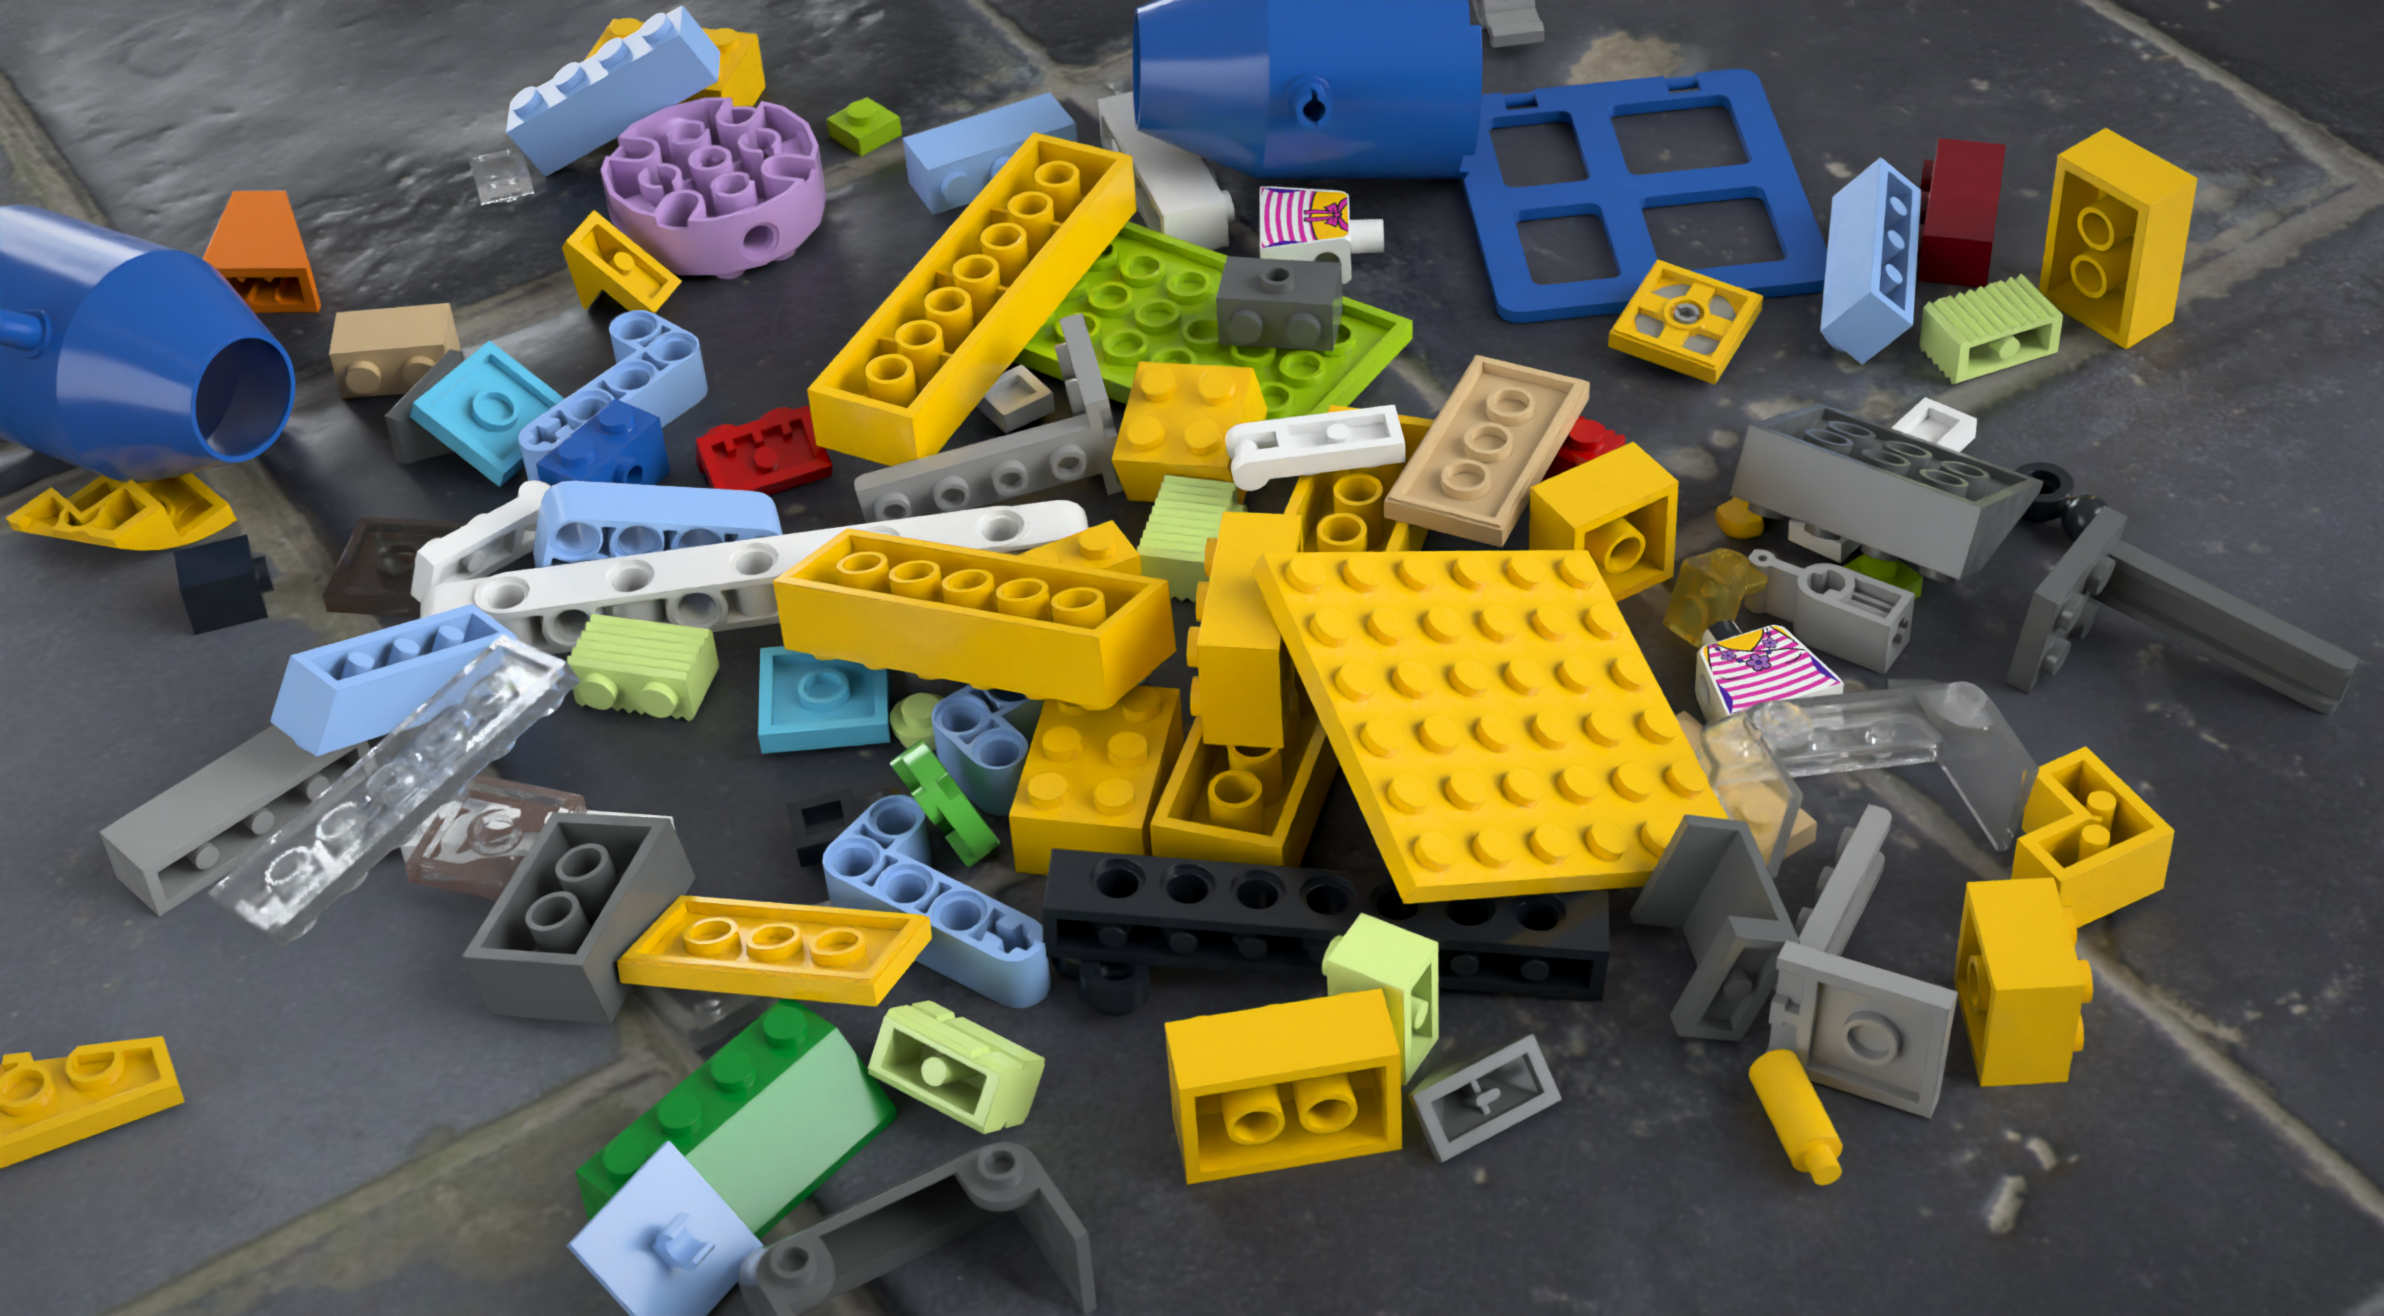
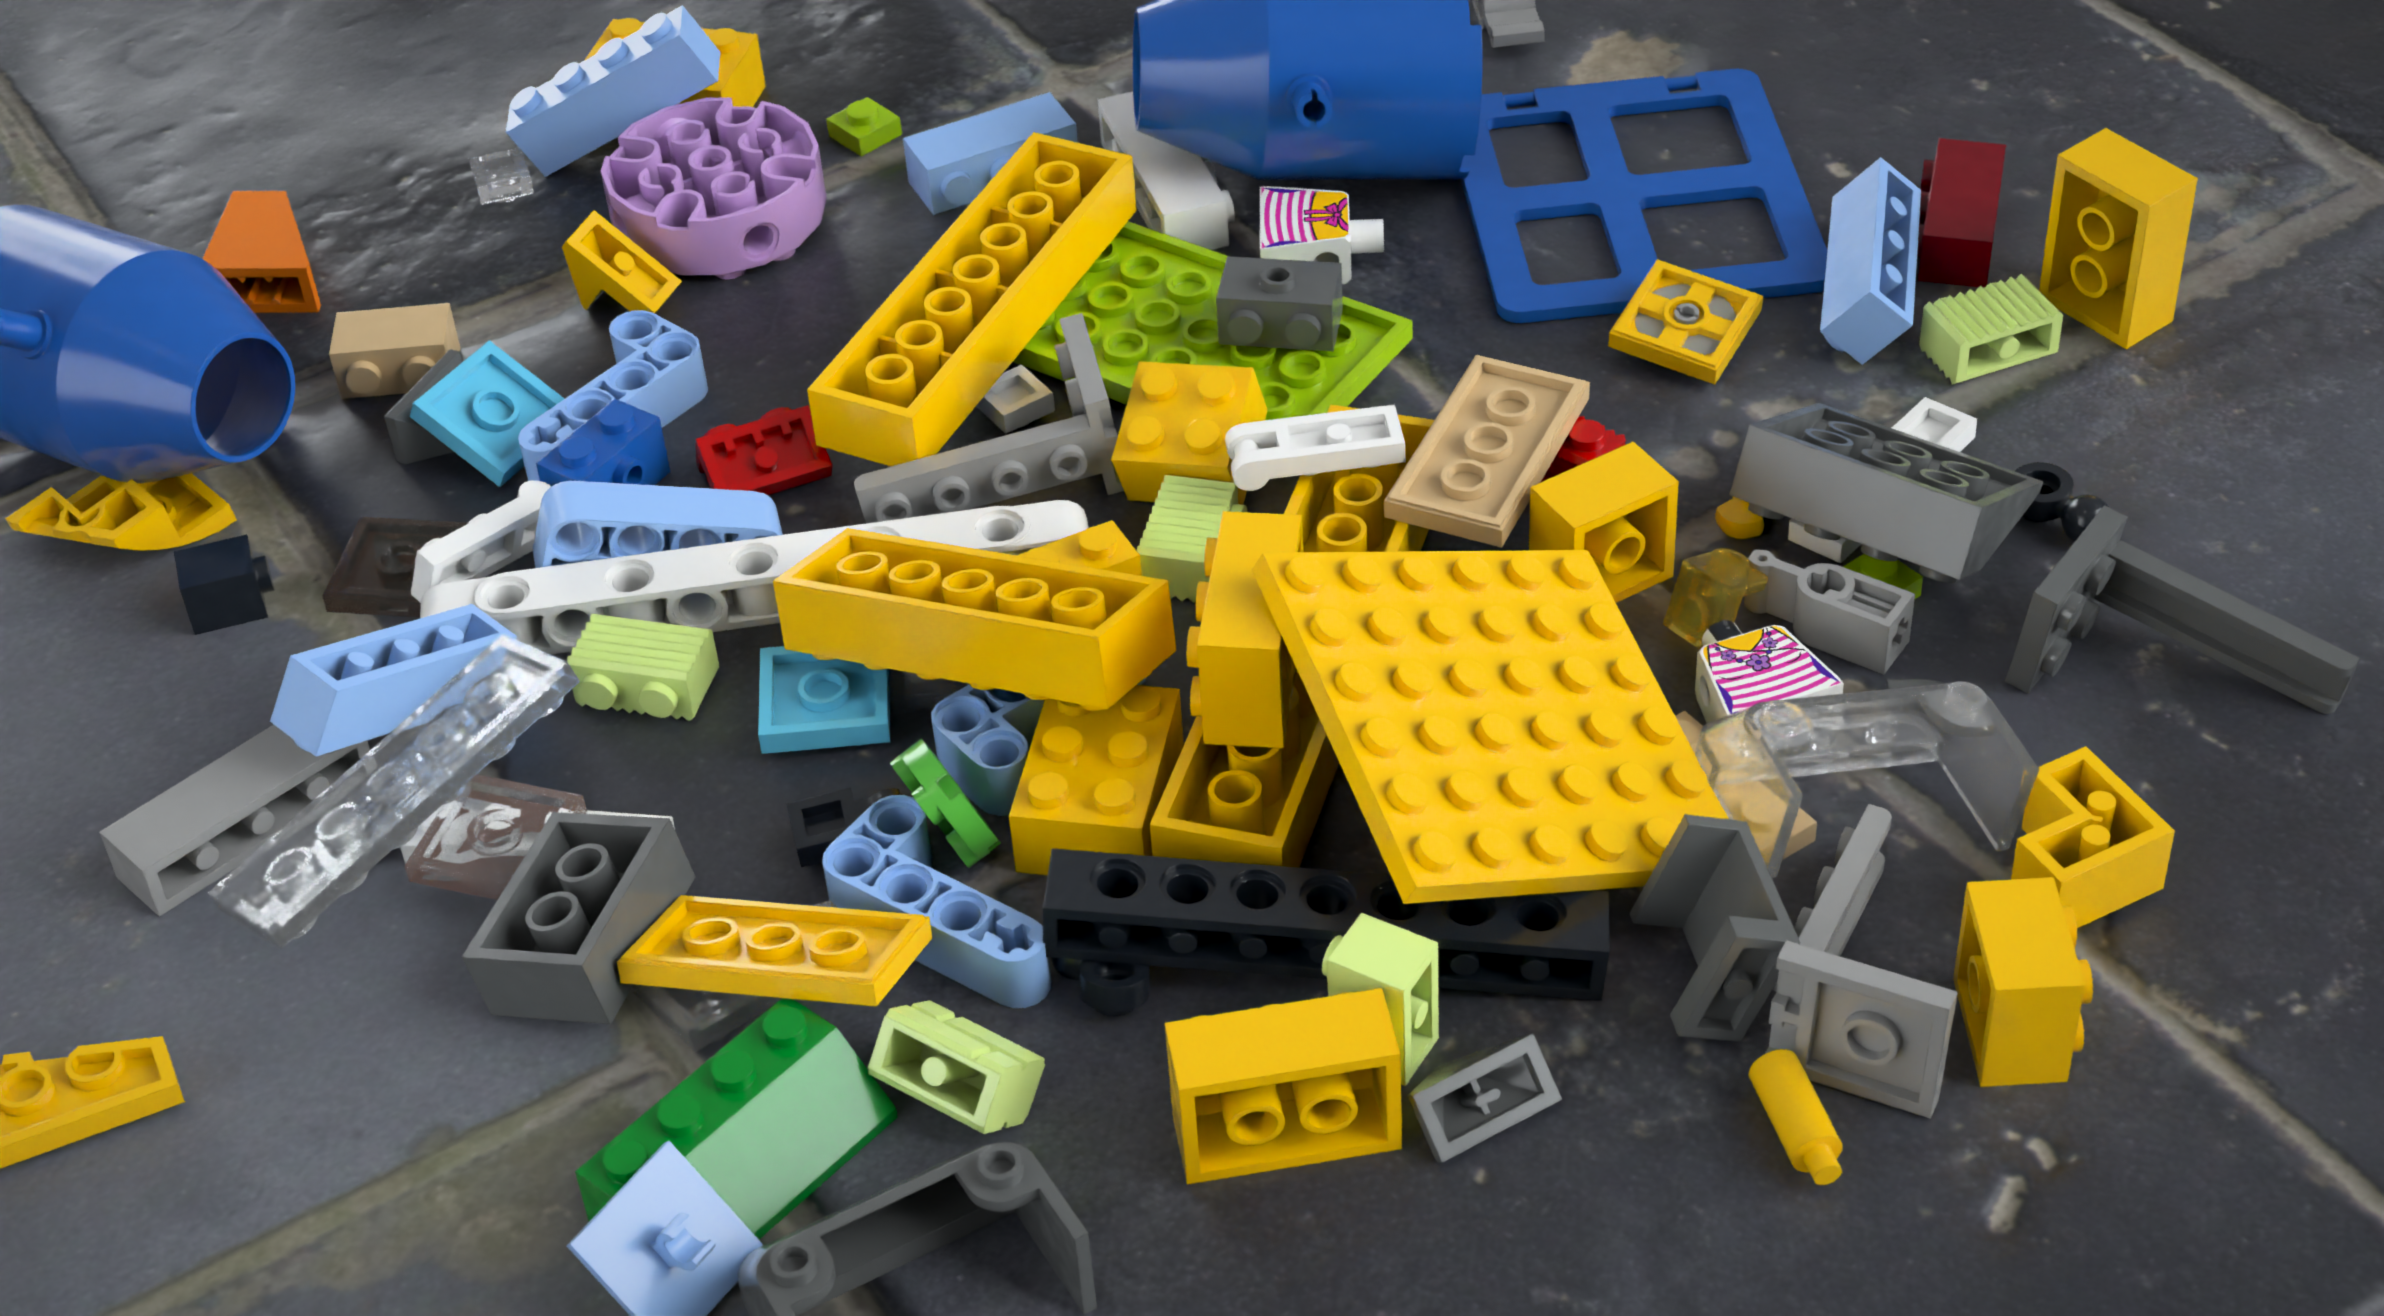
(913, 719): yellowish green plate -> none

